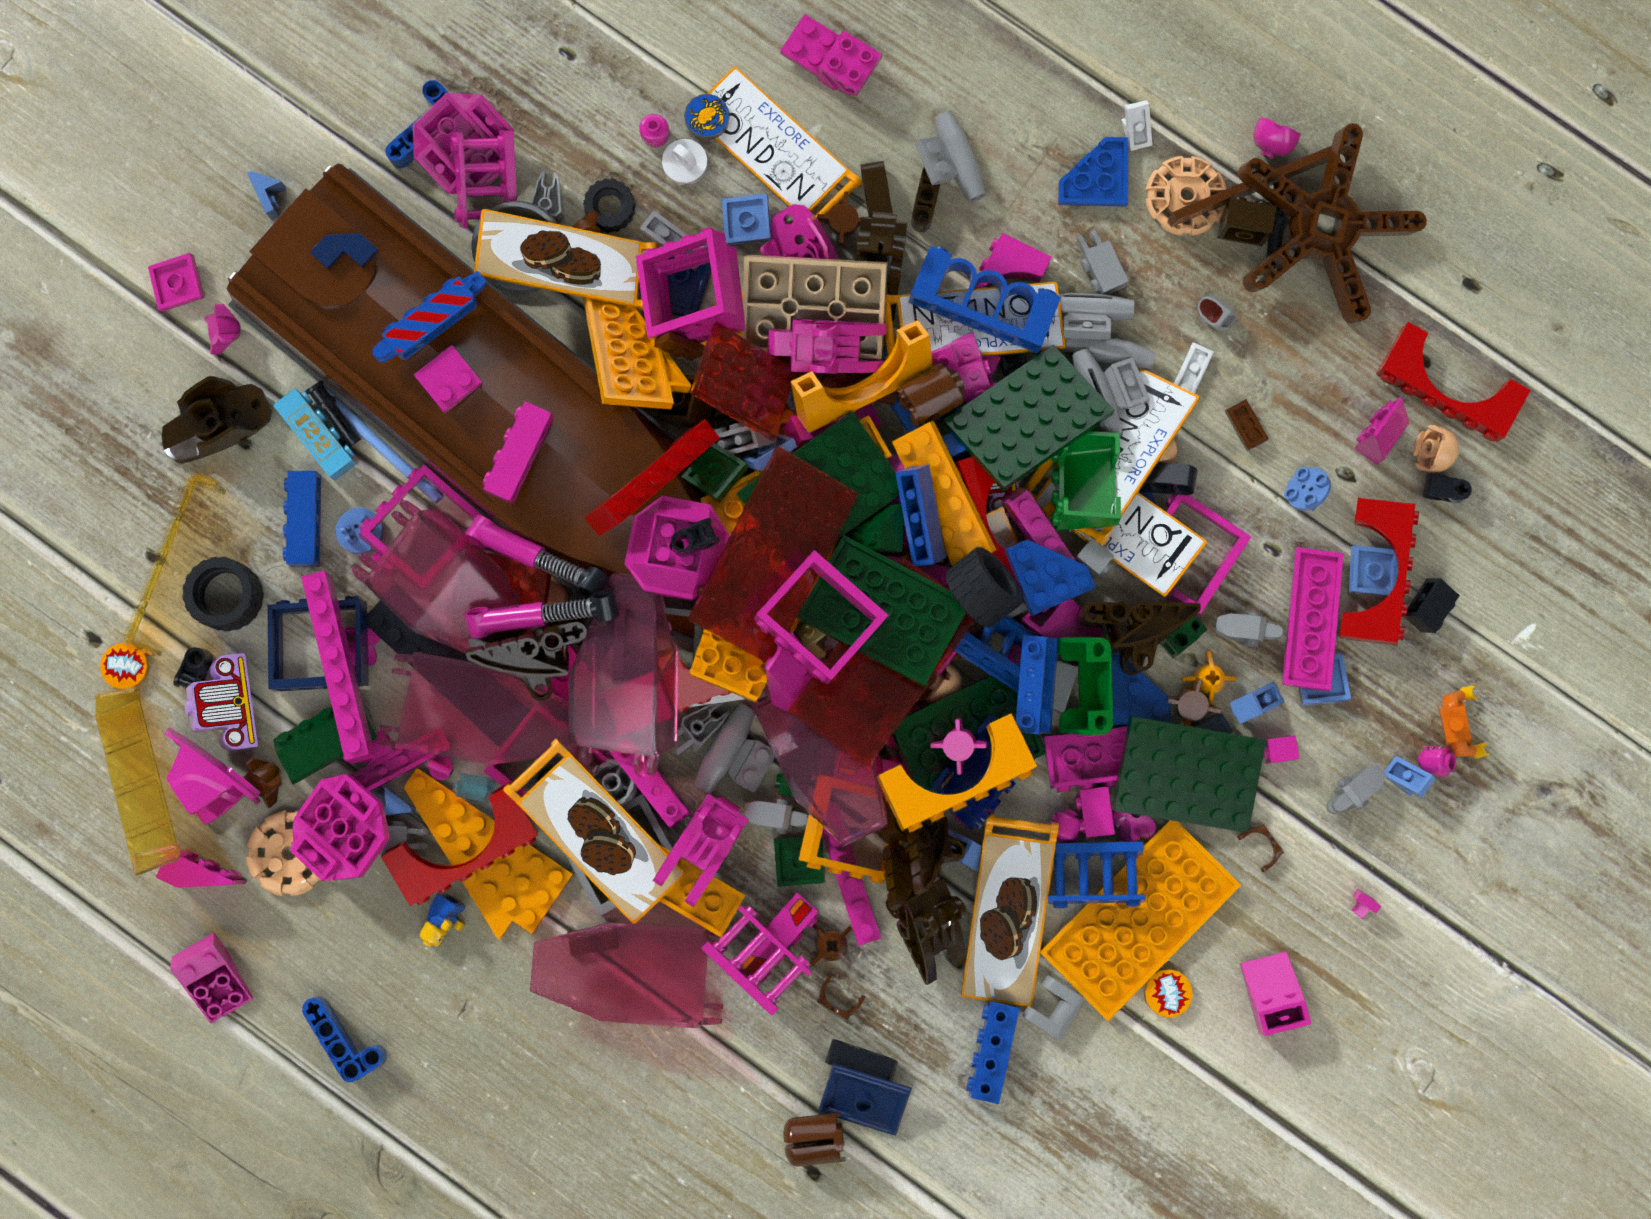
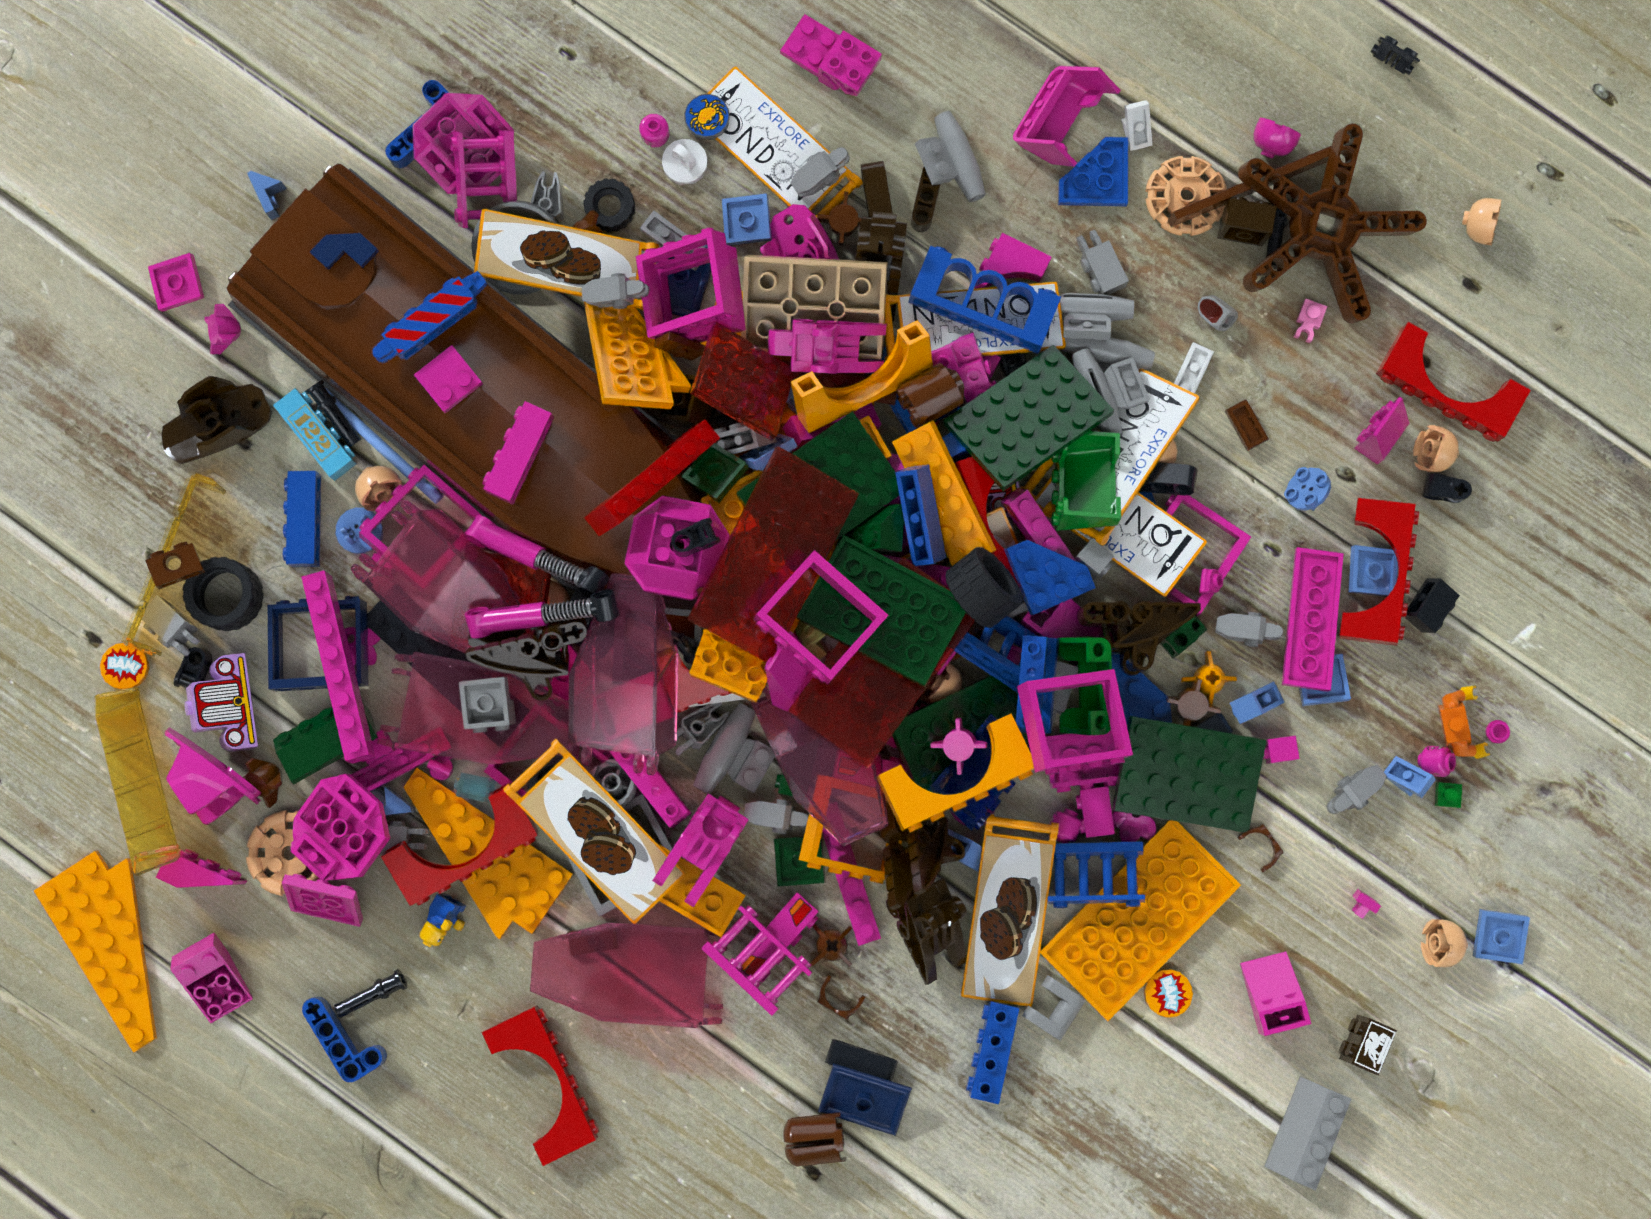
(102, 928): none -> light orange wing
(169, 625): none -> light grey hinge
(189, 567): none -> reddish brown brick
(322, 899): none -> dark pink plate
(376, 486): none -> light nougat cylinder
(381, 989): none -> black pin
(486, 704): none -> light grey plate
(573, 1126): none -> red arch
(613, 291): none -> light grey hinge
(686, 648): none -> black pin
(819, 172): none -> light grey hinge
(1035, 729): none -> dark pink window
(1056, 108): none -> dark pink windscreen
(1210, 581): none -> dark pink plate
(1307, 1133): none -> light grey slope
(1310, 317): none -> bright pink plate
(1367, 1044): none -> dark brown brick
(1407, 55): none -> black hinge
(1444, 943): none -> light nougat cylinder
(1448, 795): none -> green plate
(1482, 220): none -> light nougat cylinder
(1497, 731): none -> dark pink plate
(1501, 936): none -> medium blue plate

